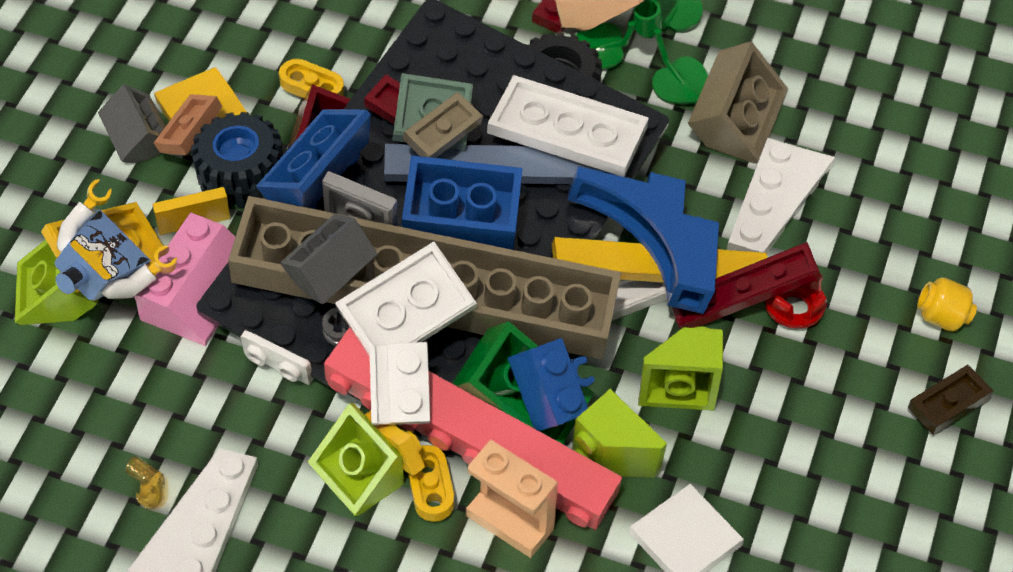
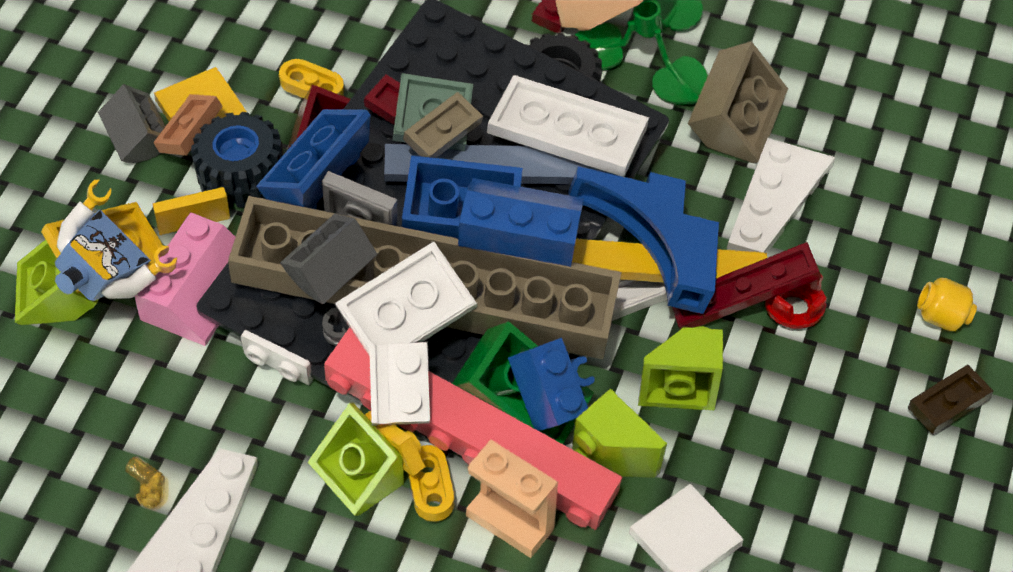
(520, 222): none -> blue slope

